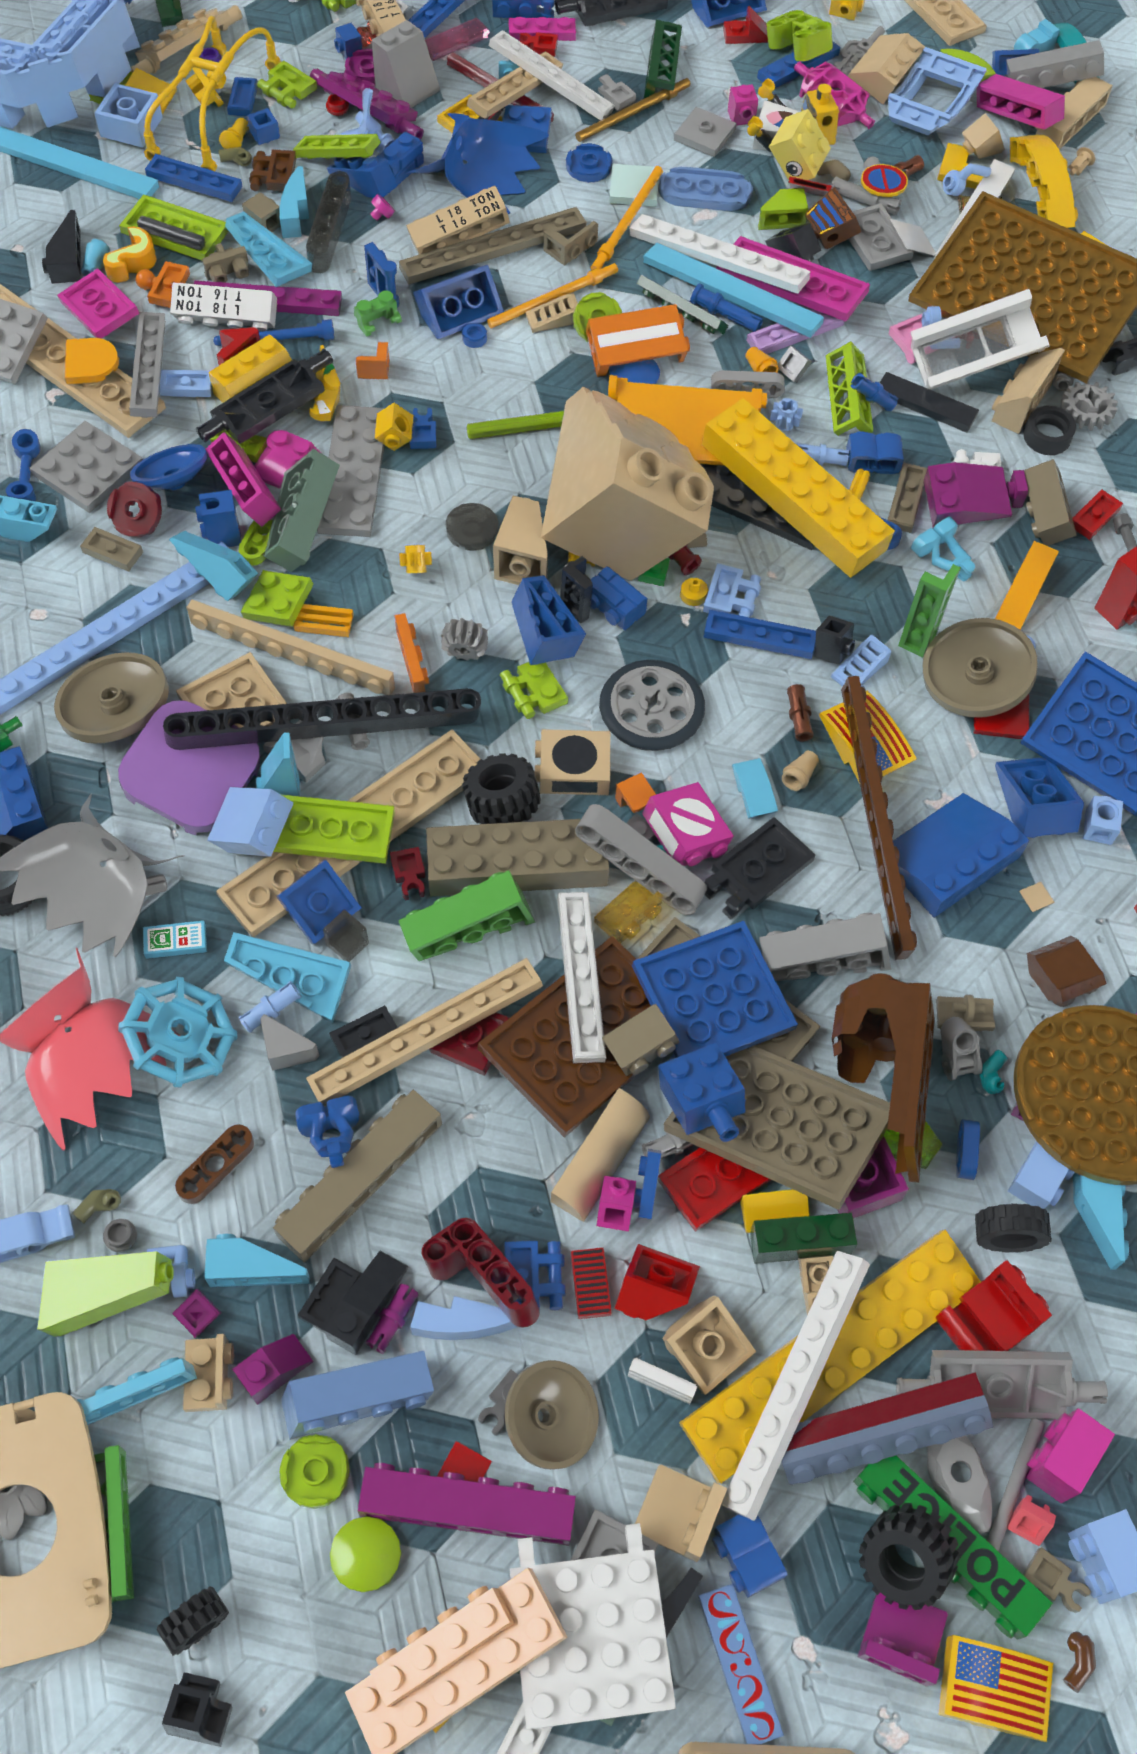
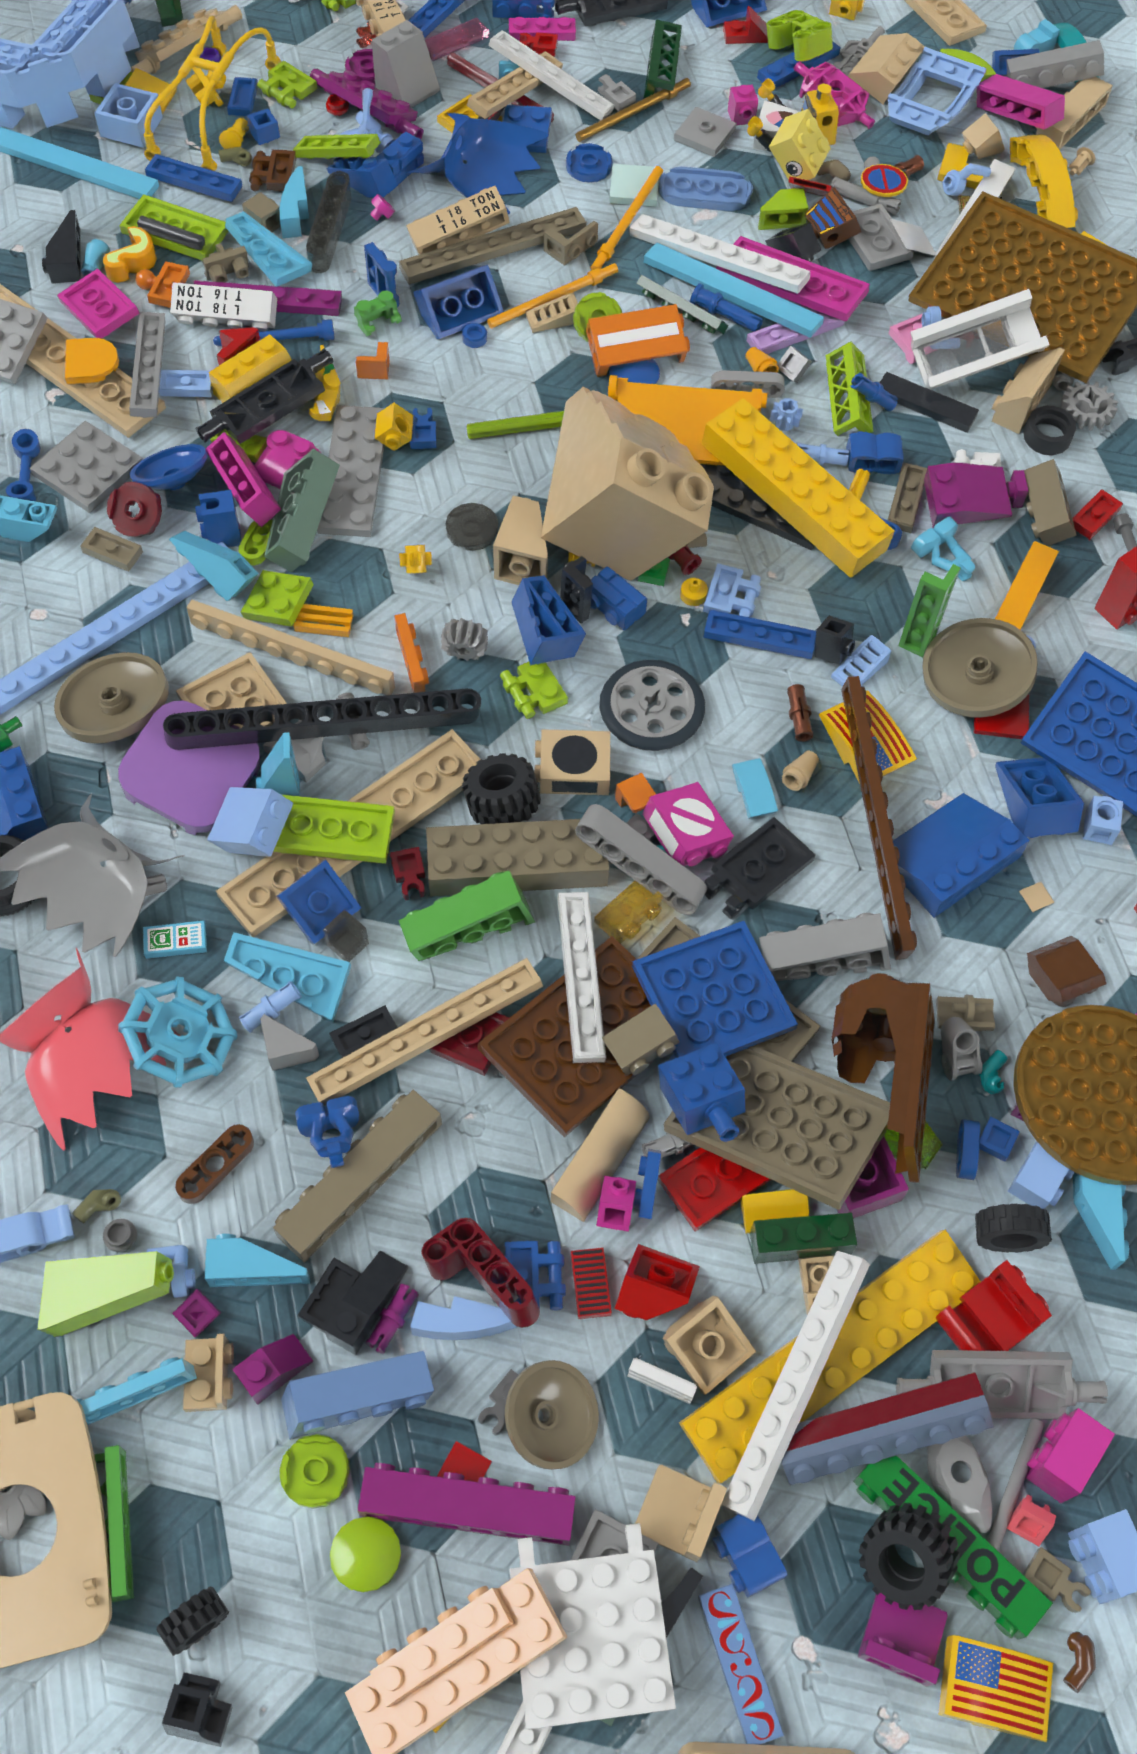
(347, 40): blue plate -> none
(998, 1139): none -> blue plate

